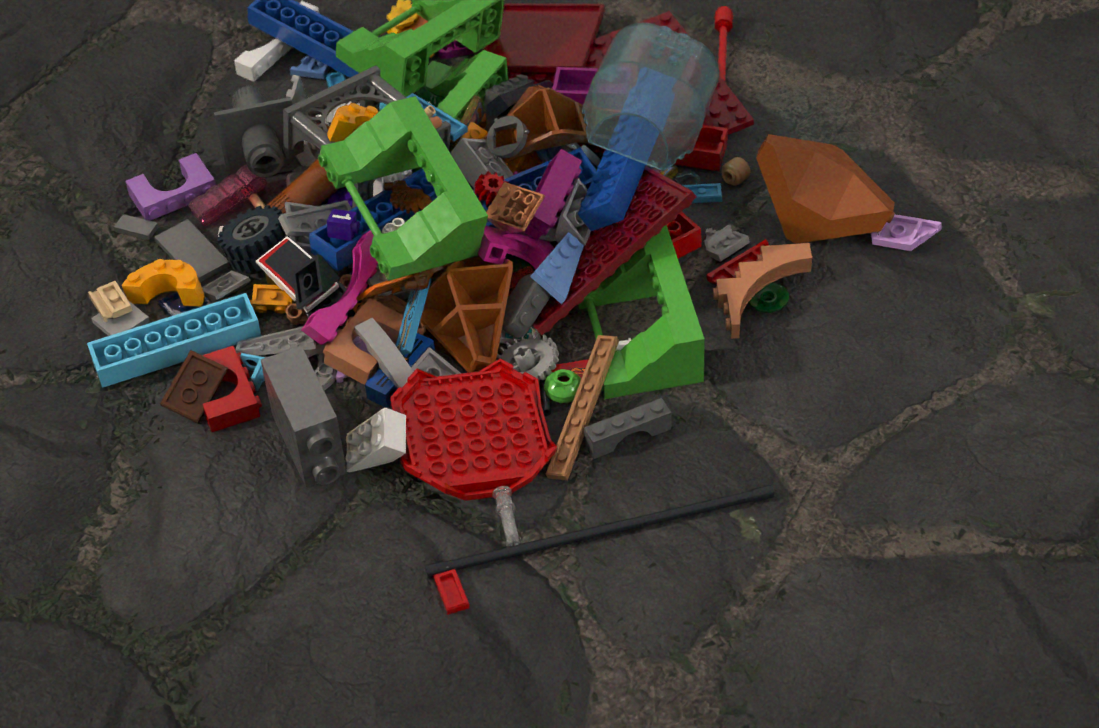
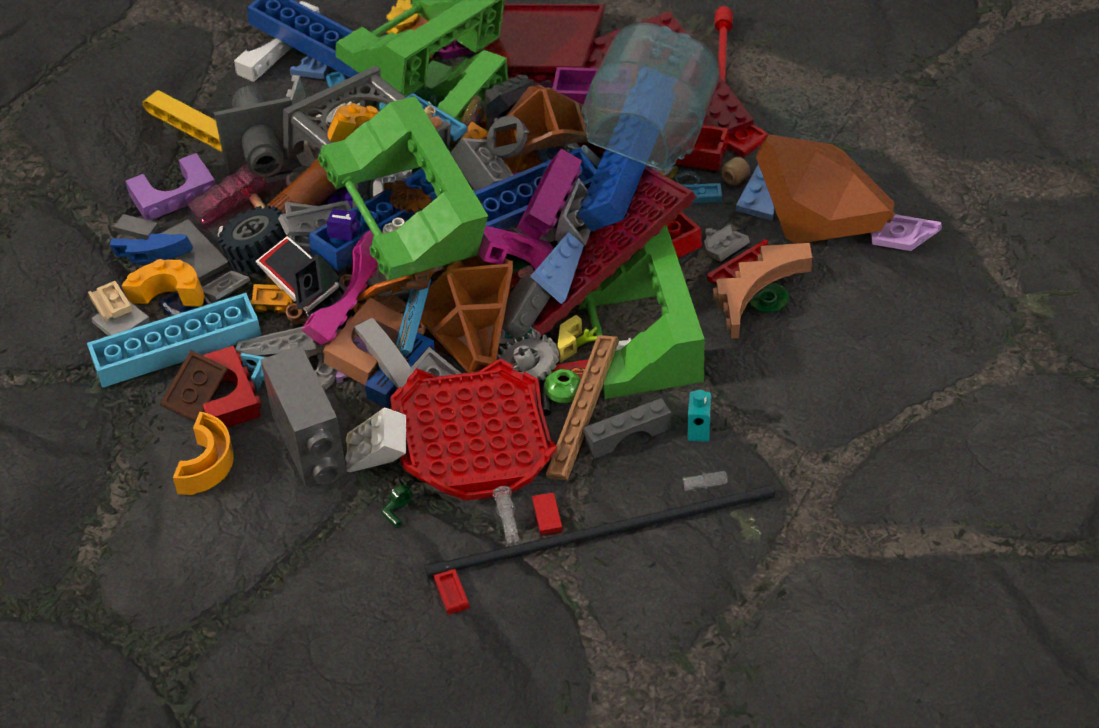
(156, 247): none -> blue slope
(183, 118): none -> yellow beam
(212, 465): none -> light orange brick
(399, 497): none -> dark green plate
(488, 186): red gear -> none
(513, 208): nougat slope -> none
(547, 513): none -> red tile
(567, 342): none -> light yellow slope
(586, 337): none -> lime bar
(699, 408): none -> teal torso
(705, 480): none -> clear axle
(746, 140): none -> red tile
(756, 198): none -> medium blue wing

